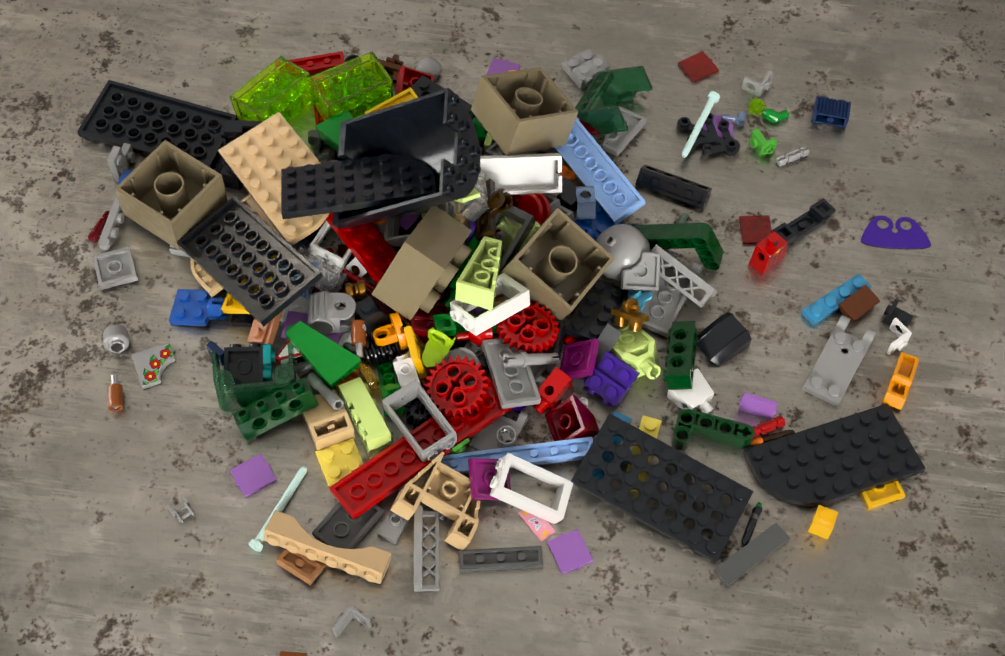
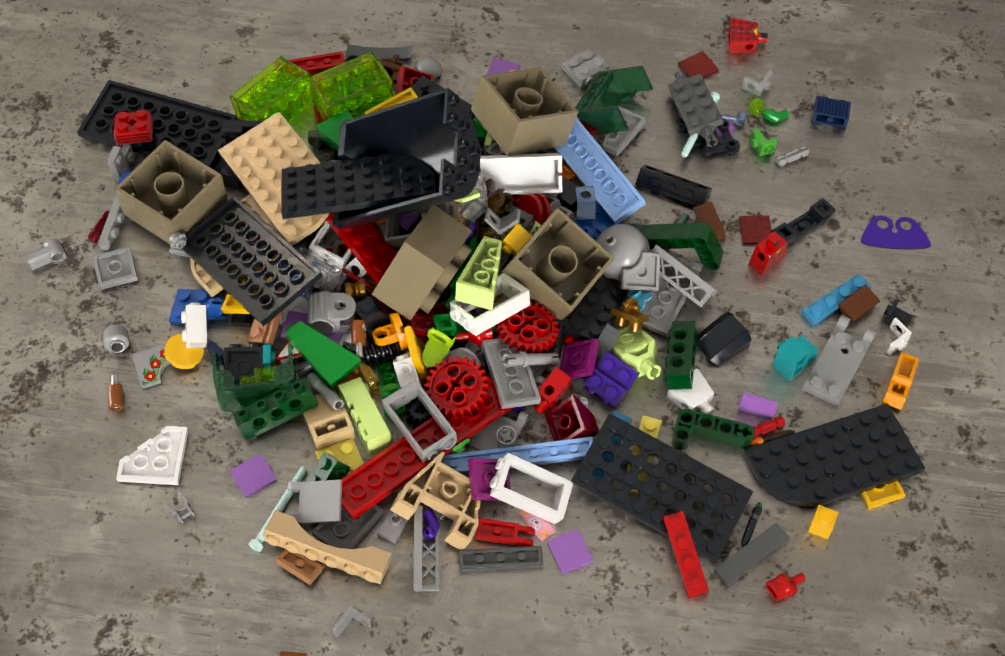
(50, 253): none -> light grey piece
(133, 127): none -> red brick
(157, 459): none -> white plate
(177, 240): none -> light grey plate
(179, 355): none -> yellow tile
(195, 325): none -> white brick
(261, 375): none -> clear neon green piece
(318, 501): none -> light grey flag
(328, 469): none -> dark green bracket
(381, 53): none -> dark grey sticker
(432, 524): none -> dark purple arm
(503, 532): none -> red hinge
(504, 224): none -> light grey bracket
(515, 240): none -> yellow brick
(685, 554): none -> red plate
(696, 106): none -> dark grey plate
(707, 214): none -> reddish brown hinge
(744, 36): none -> red torso
(784, 585): none -> red piece
(794, 356): none -> teal brick

